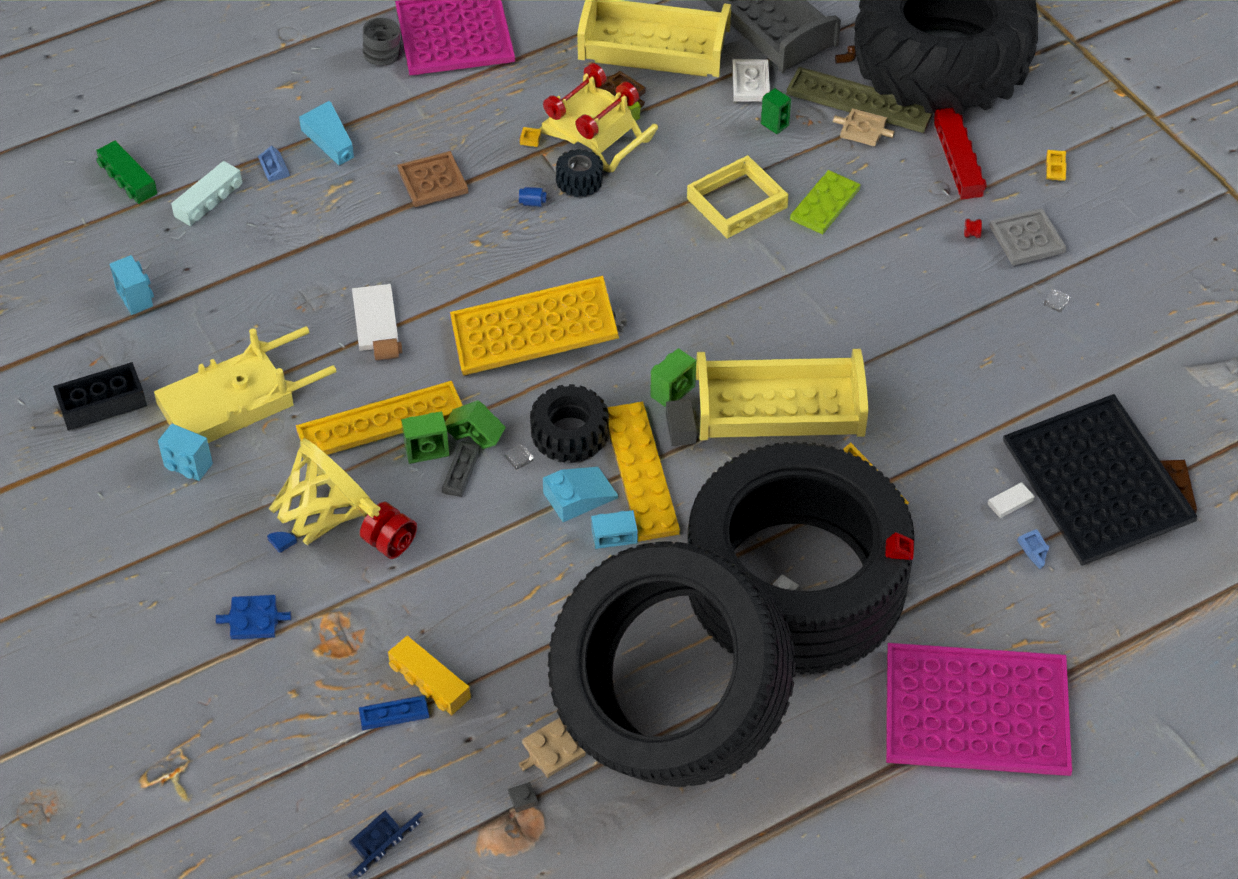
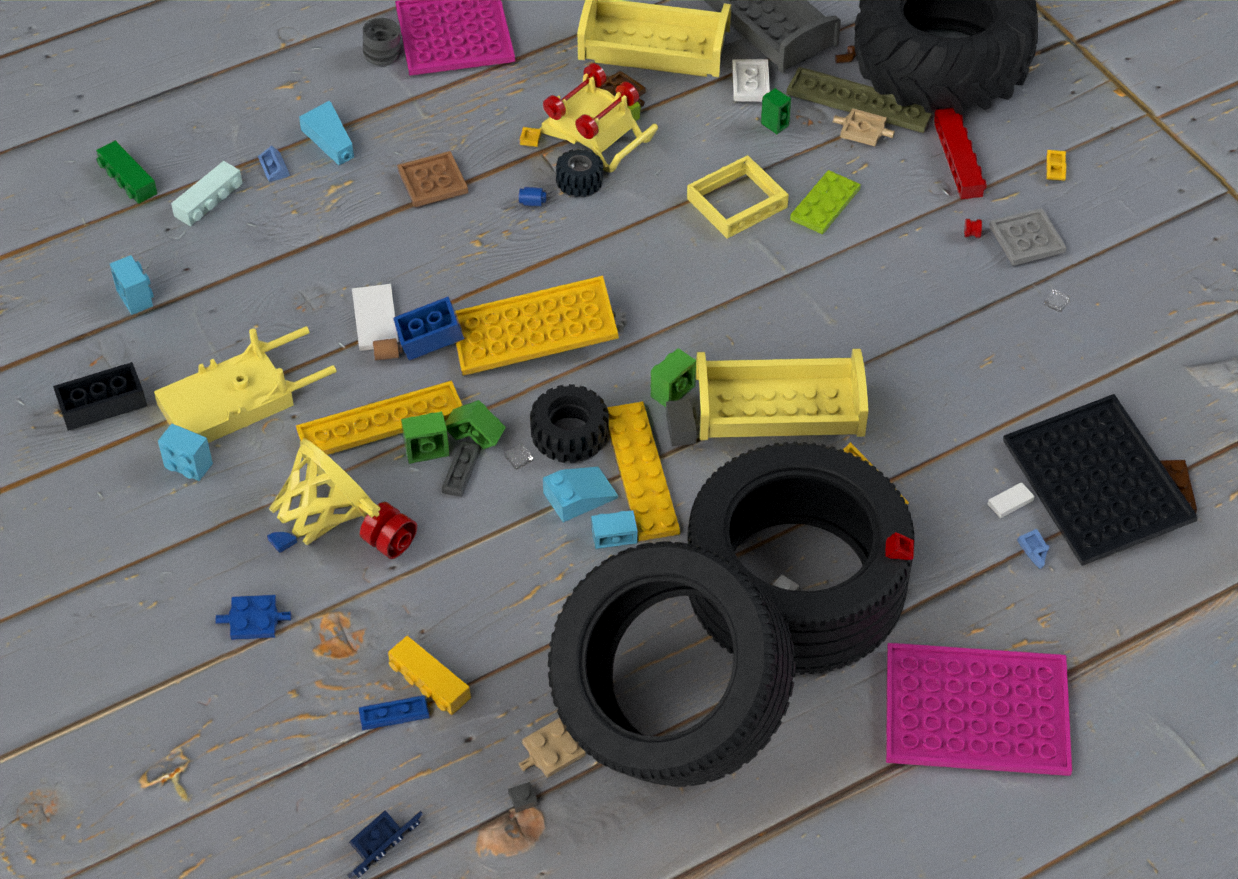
(428, 328): none -> blue brick

